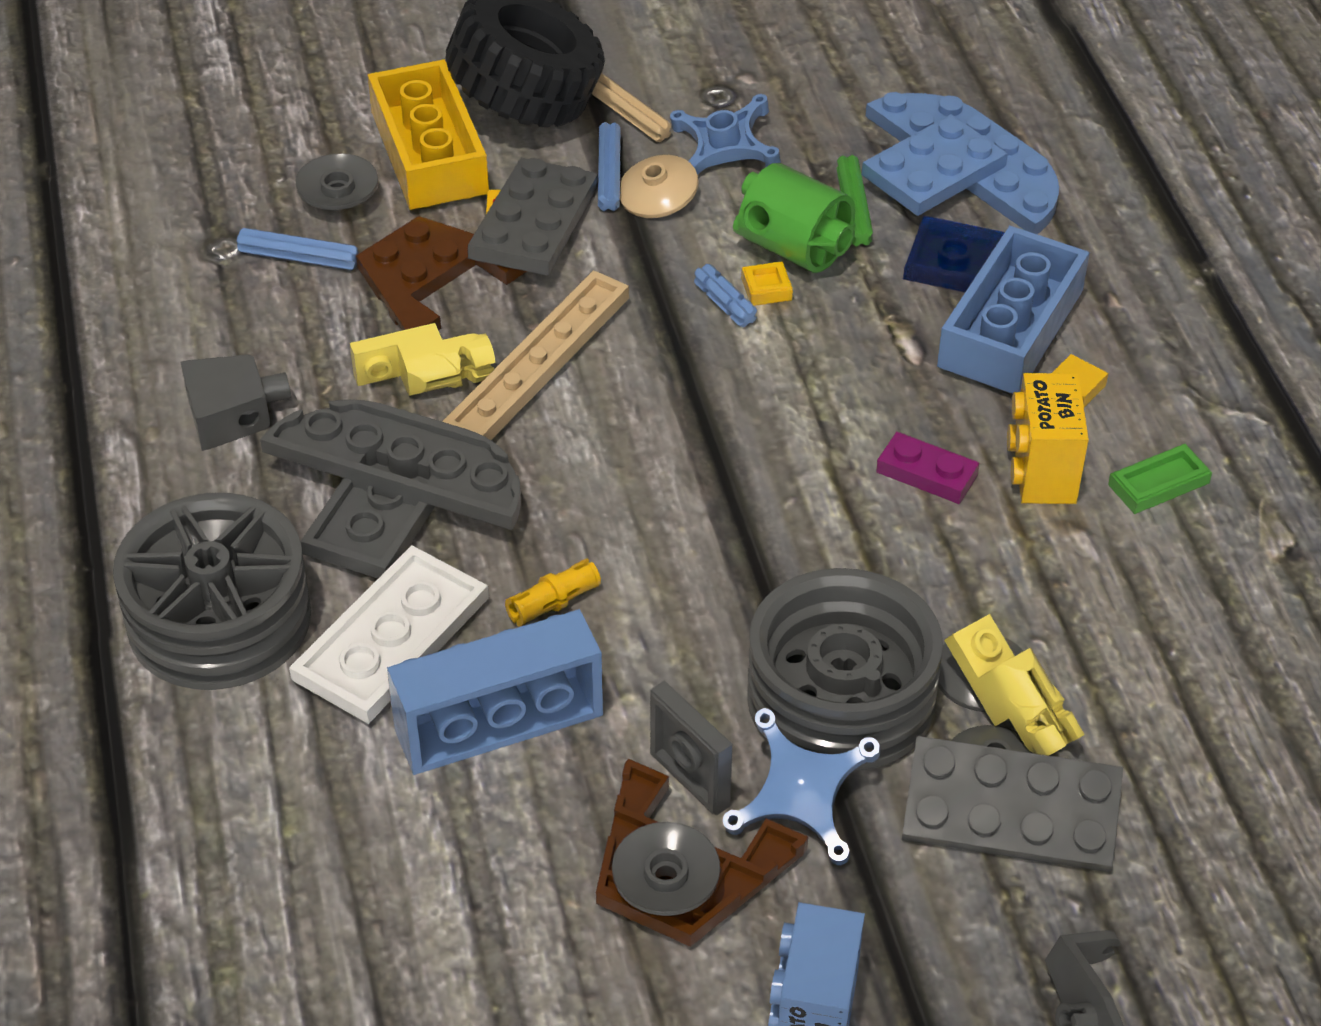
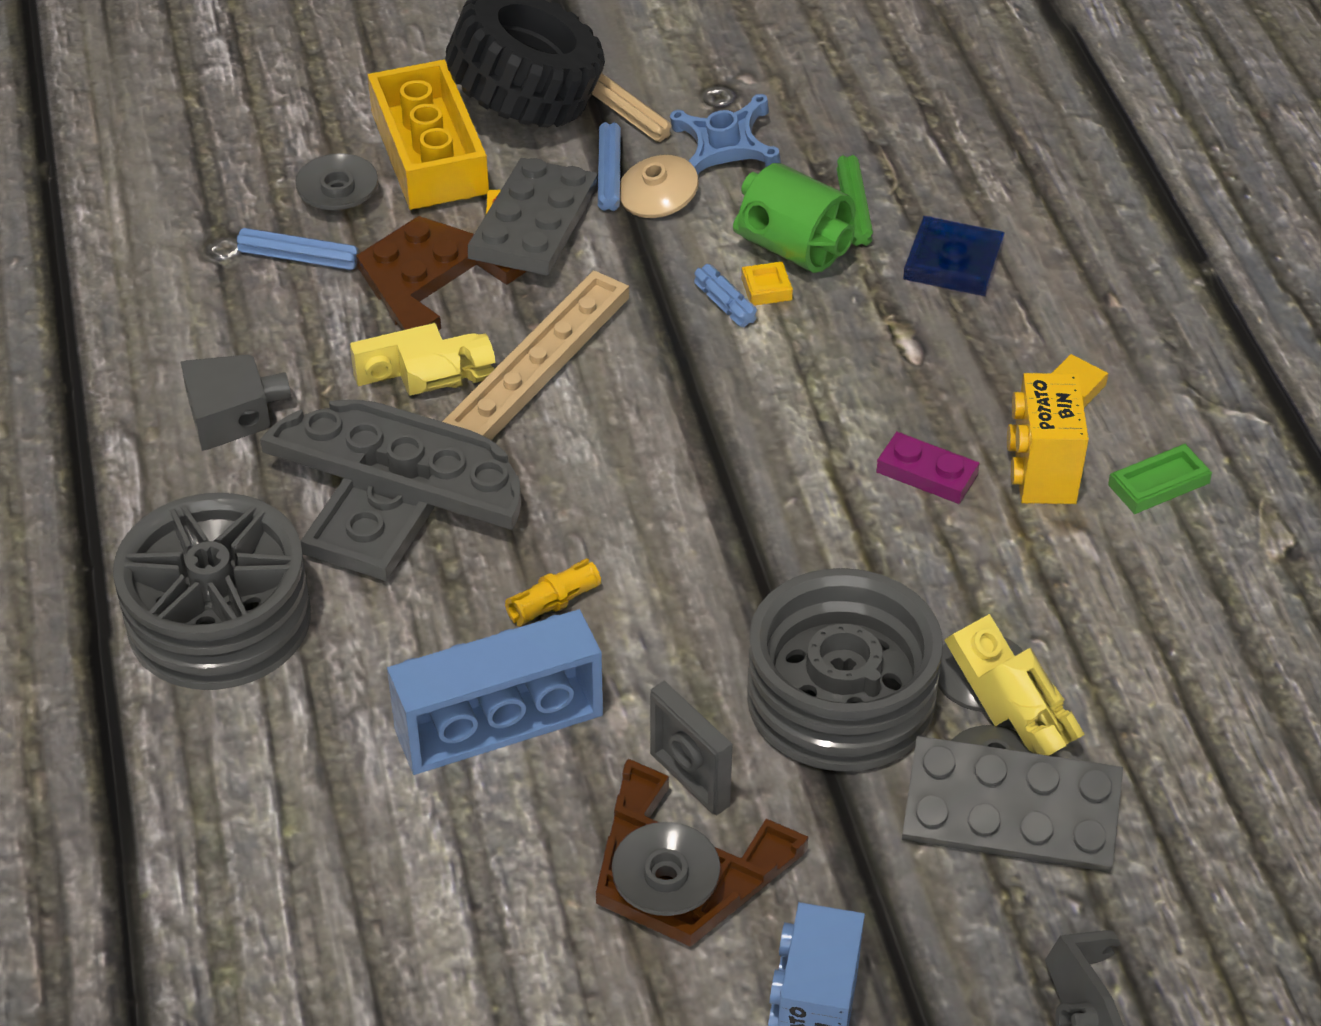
(396, 619): white plate -> none
(801, 786): medium blue piece -> none
(954, 149): medium blue plate -> none
(1012, 309): medium blue brick -> none

